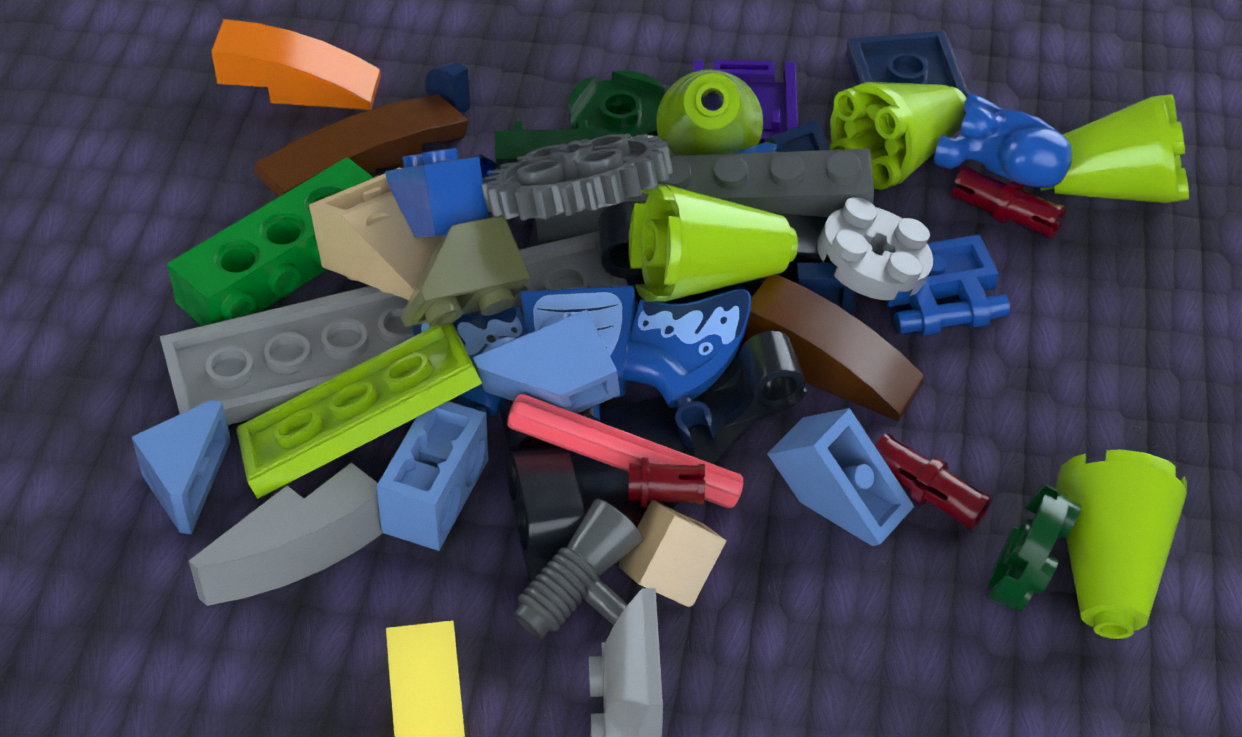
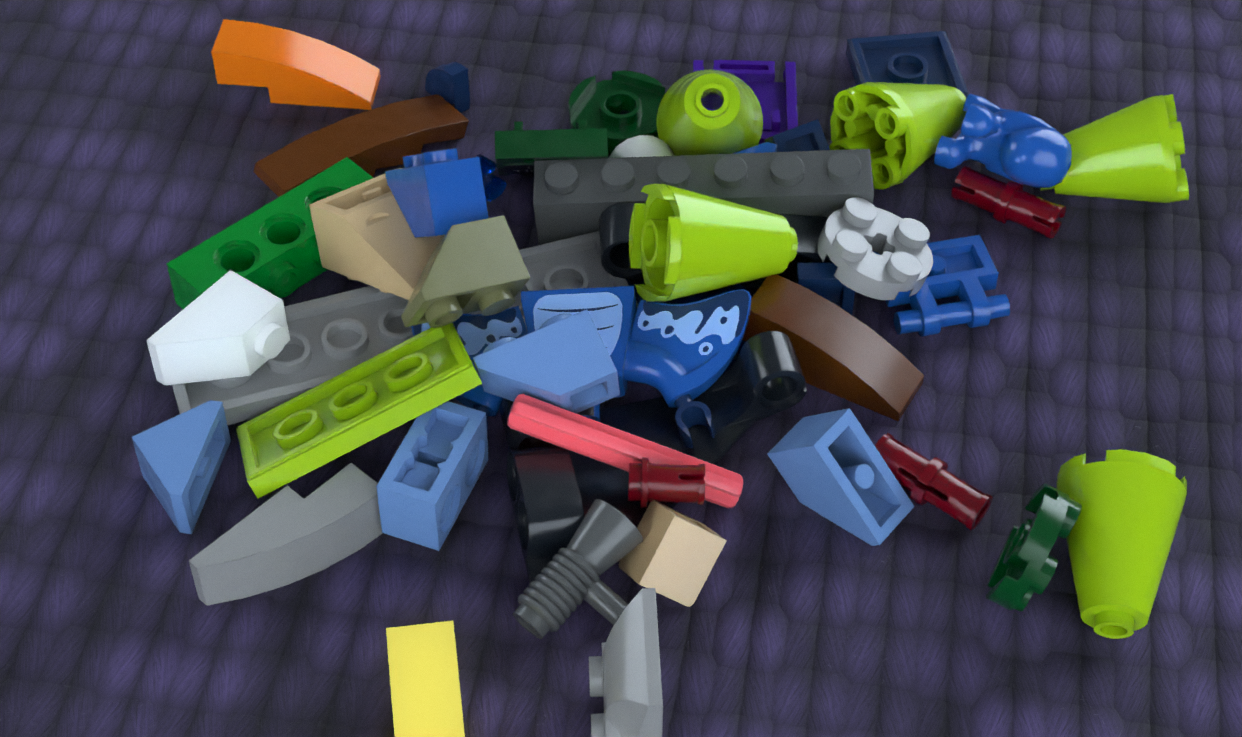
(220, 334): none -> white slope
(577, 176): dark grey gear -> none

